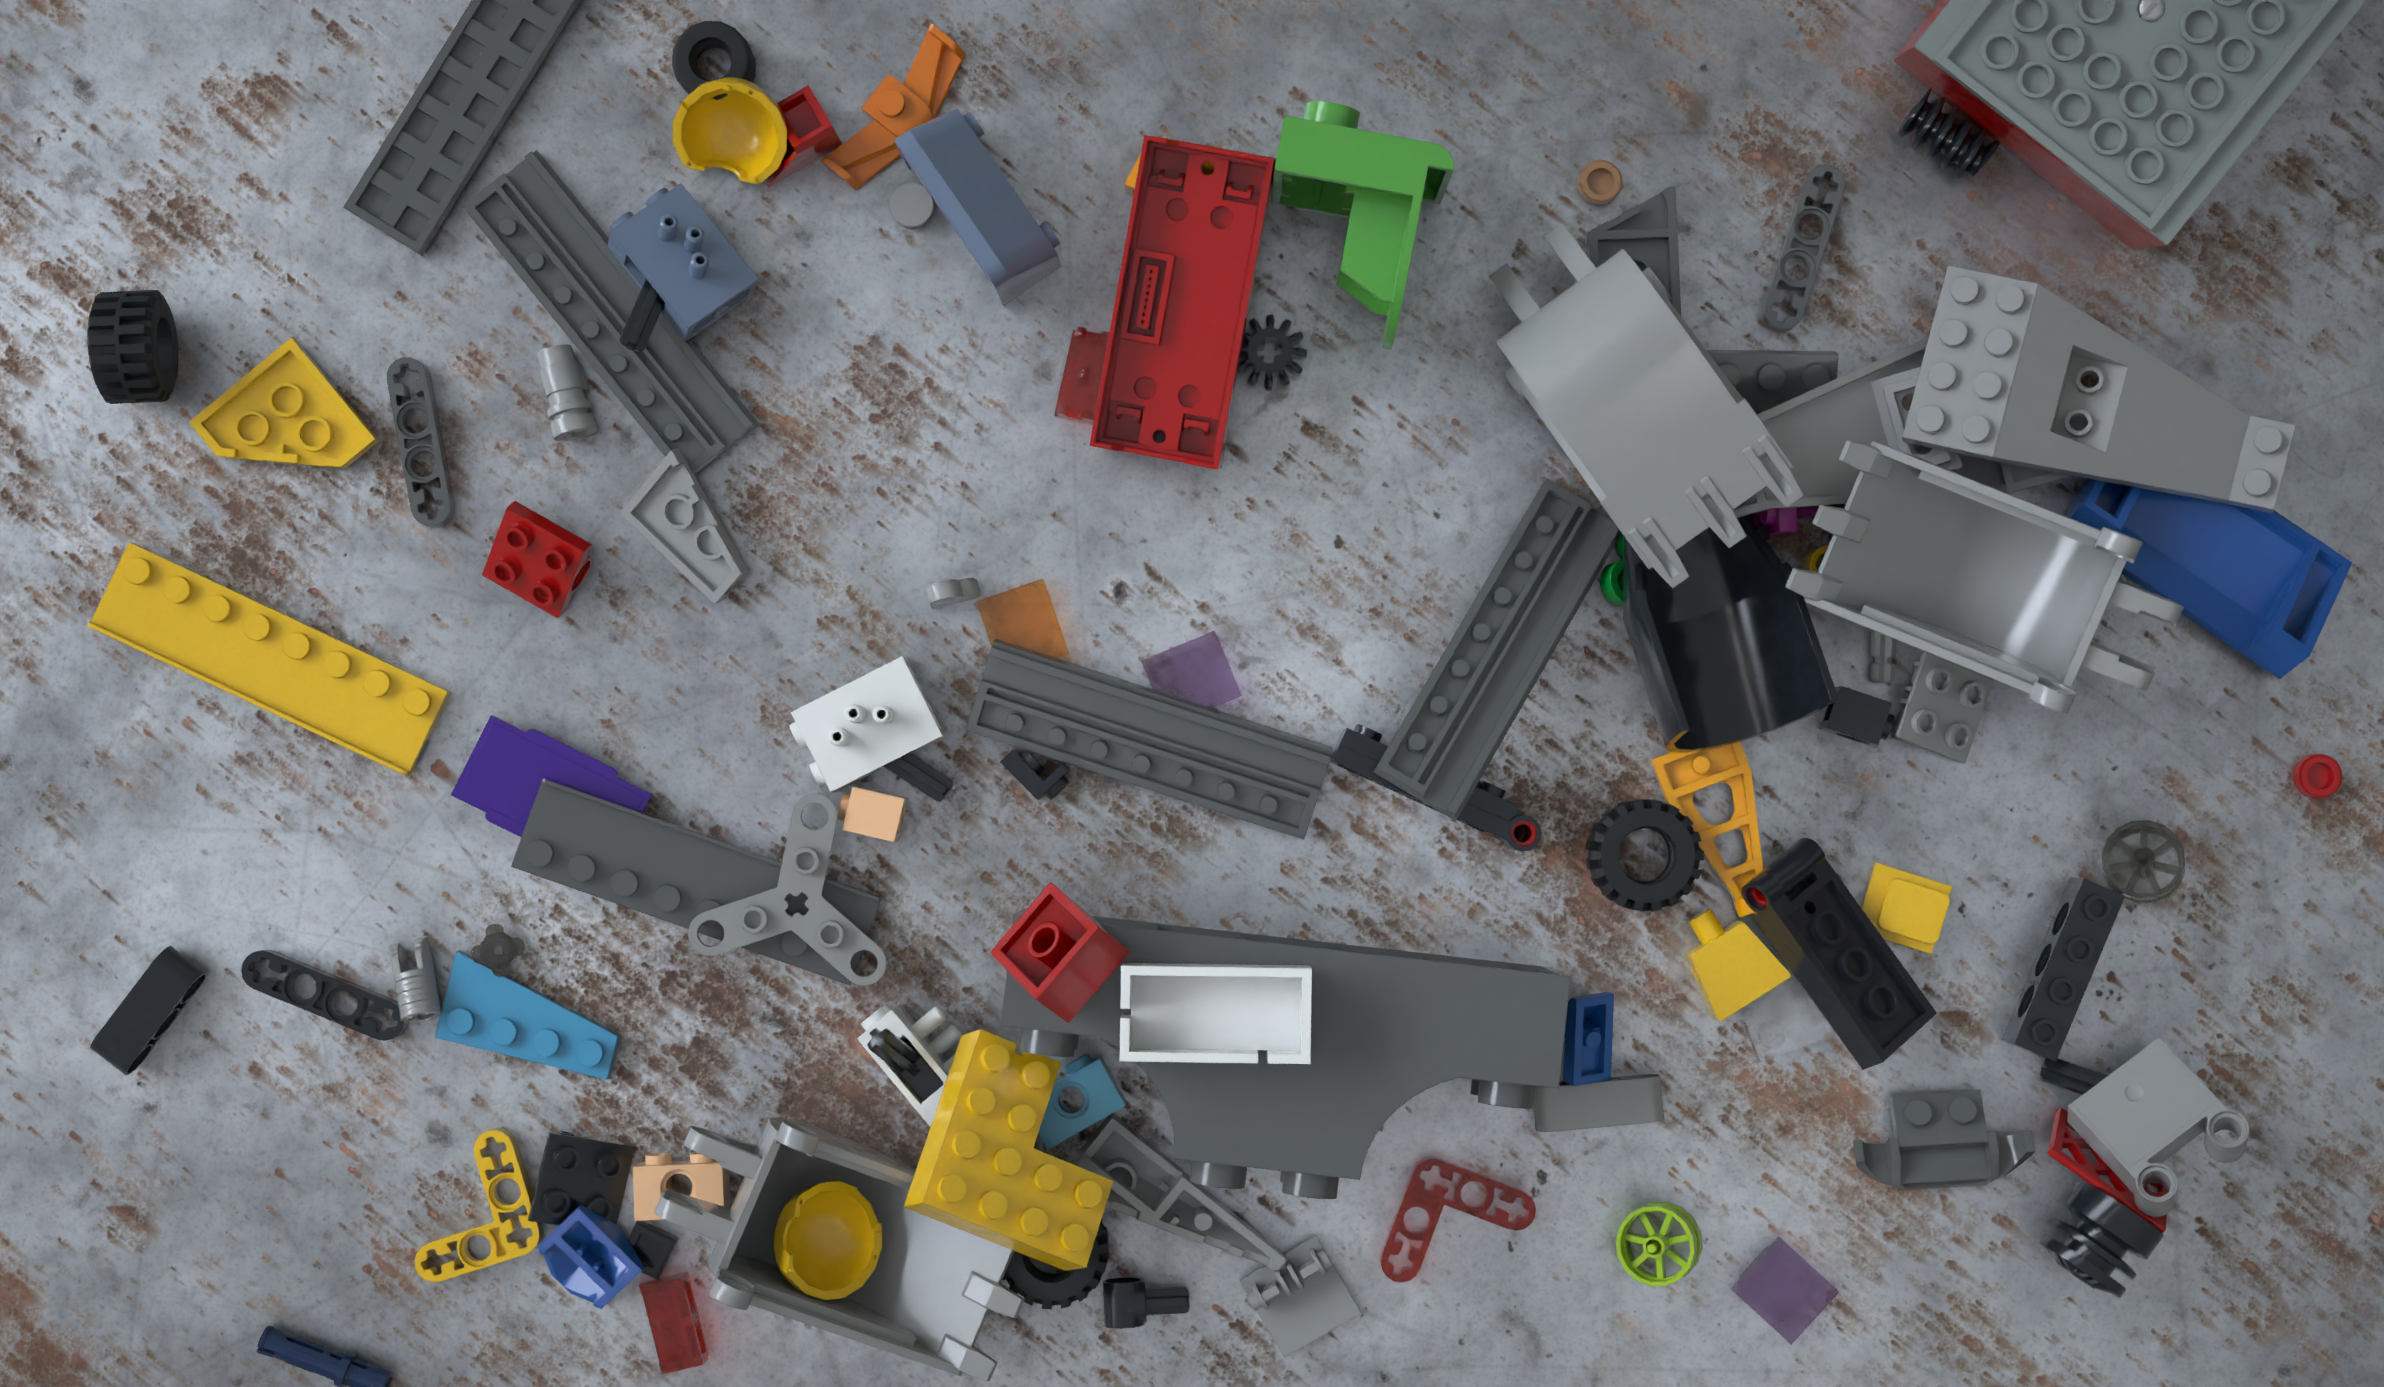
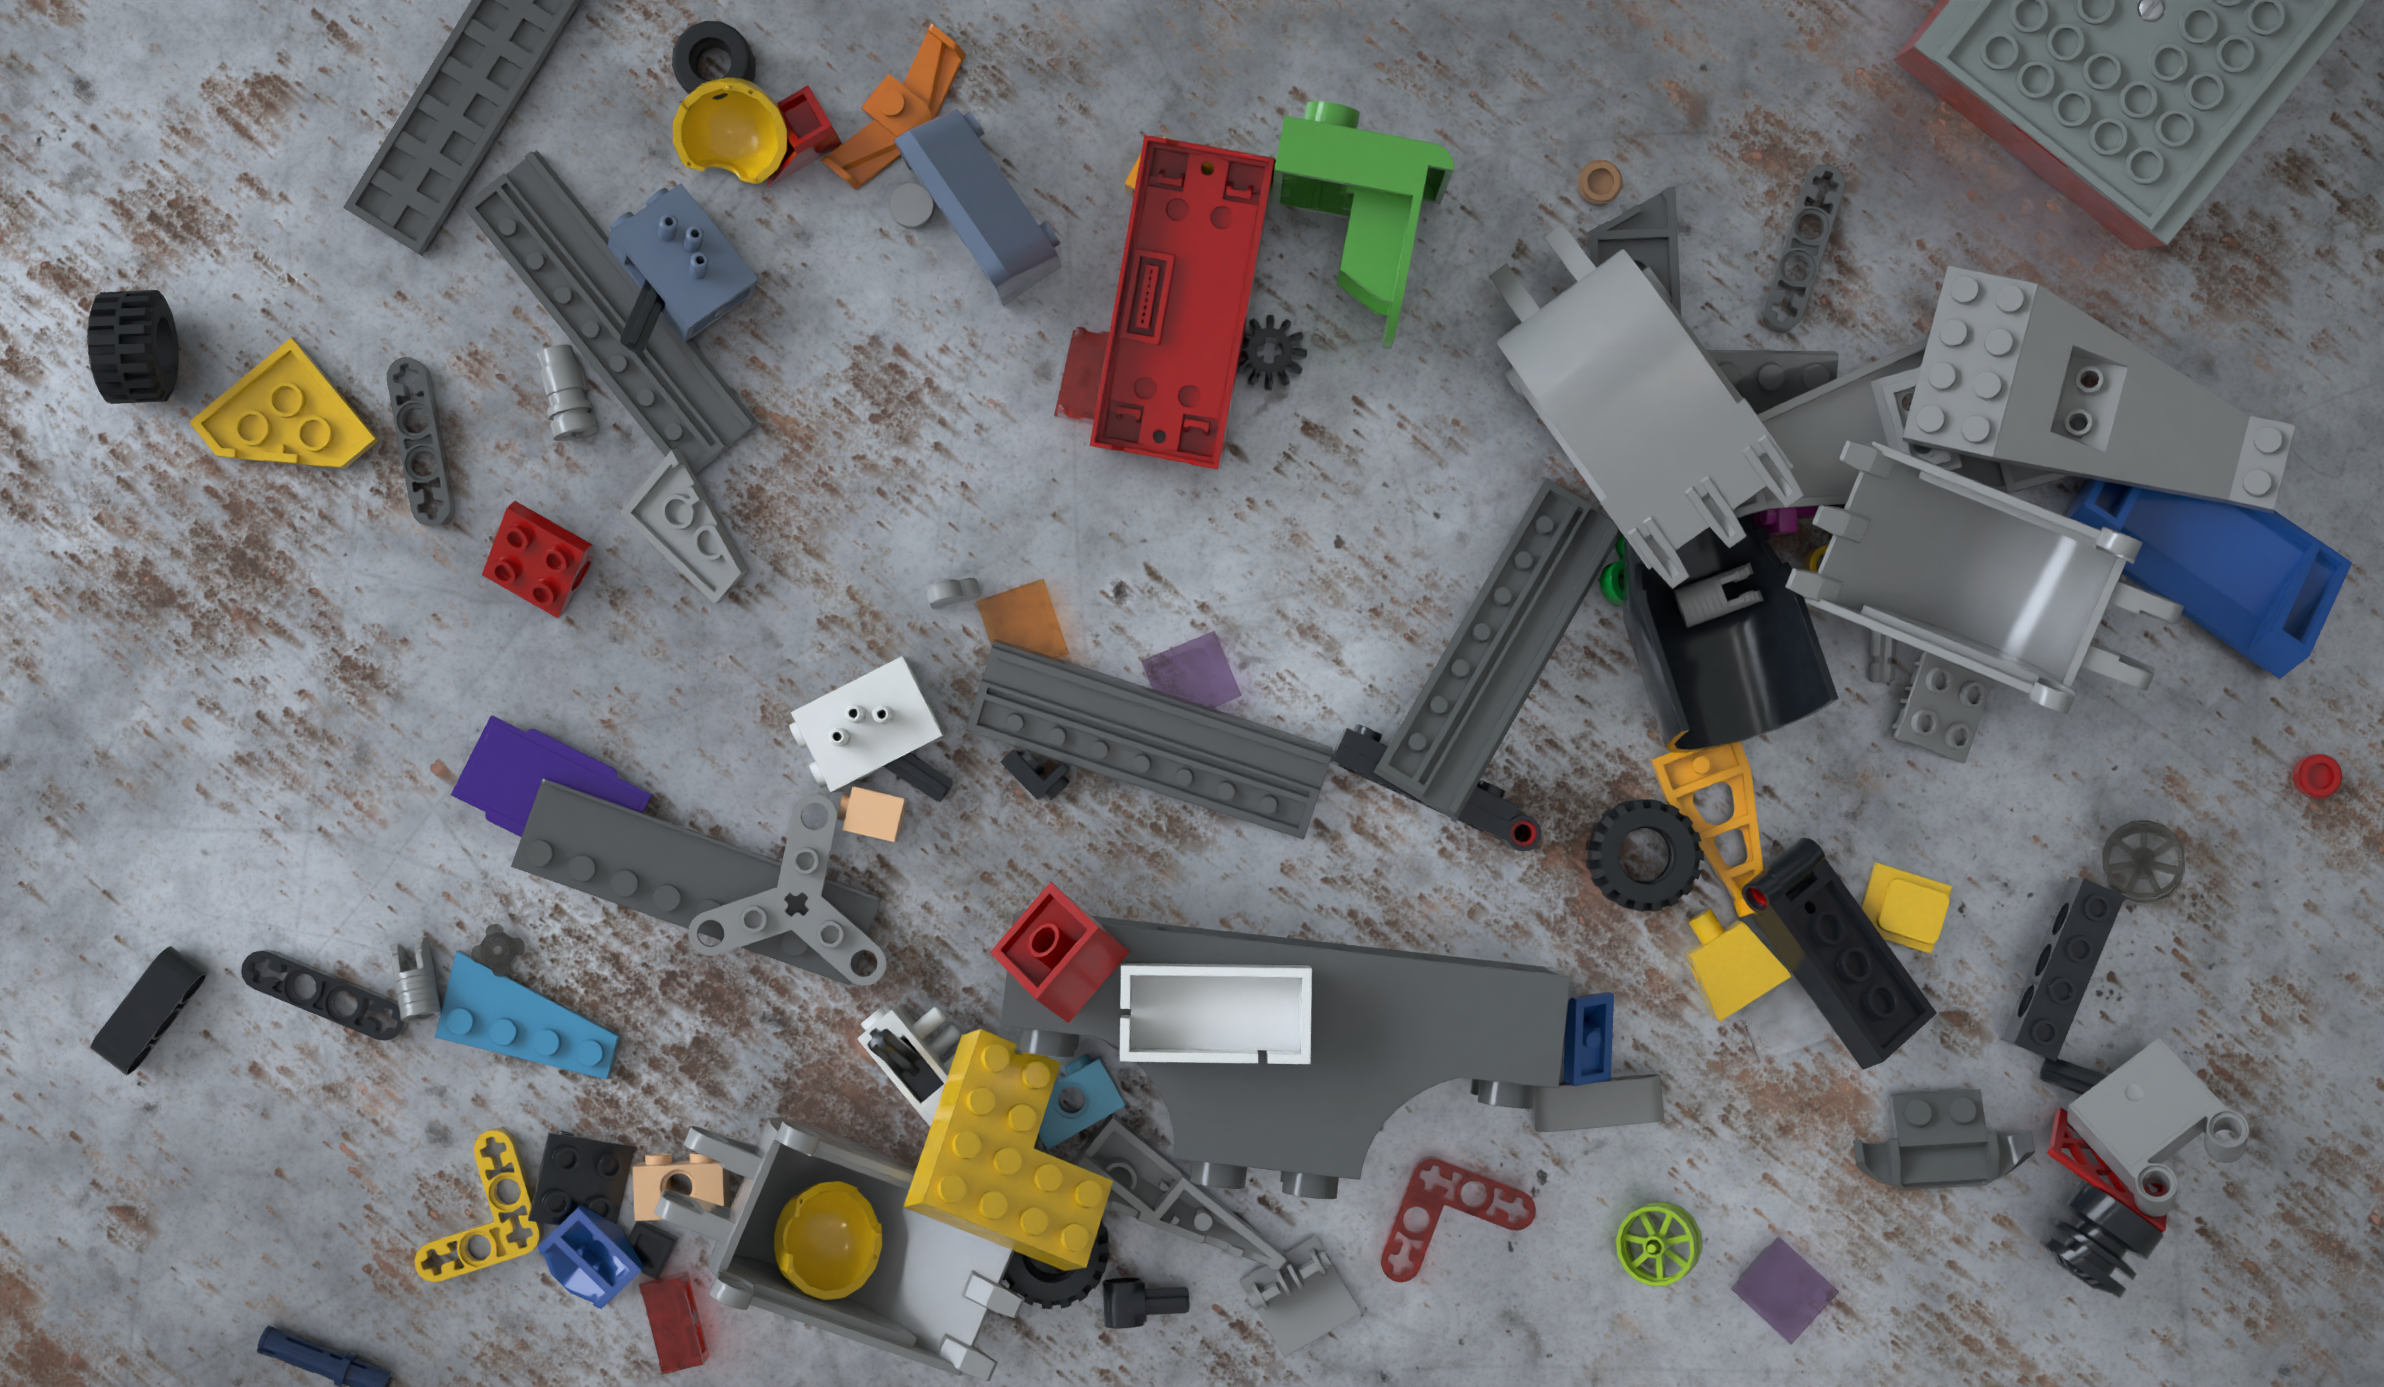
(269, 659): yellow plate -> none
(1707, 600): none -> light grey hinge
(1858, 717): black brick -> none
(1947, 136): black piece -> none

